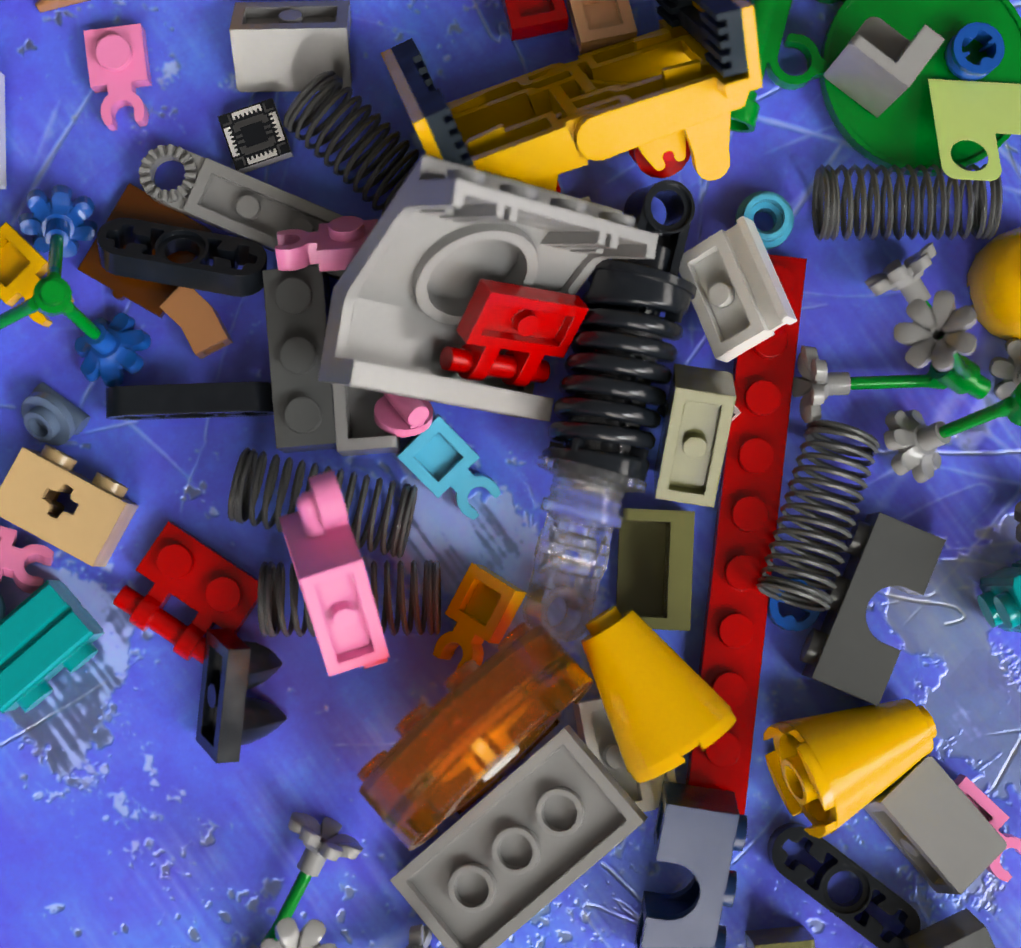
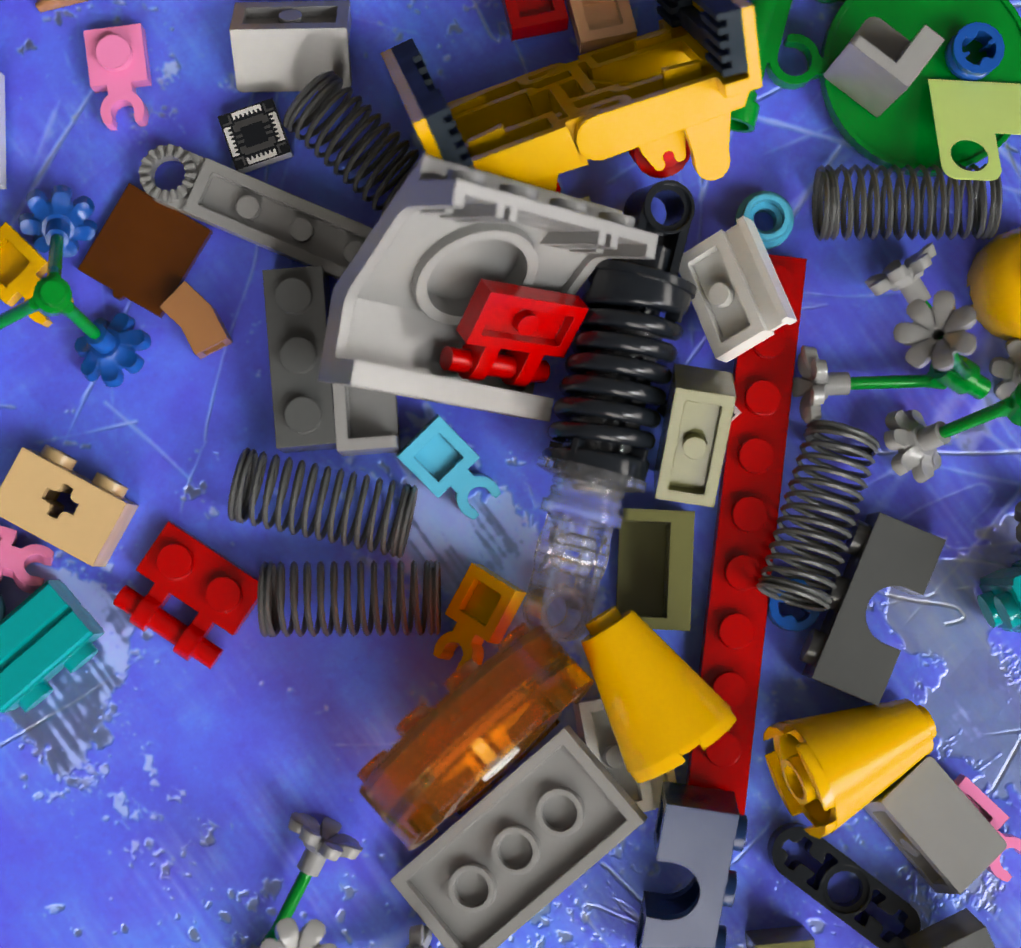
(52, 416): sand blue plate -> none
(139, 263): black beam -> none
(189, 401): black beam -> none
(225, 712): black tile -> none
(329, 247): bright pink plate -> none
(333, 578): bright pink piece -> none
(402, 415): bright pink plate -> none

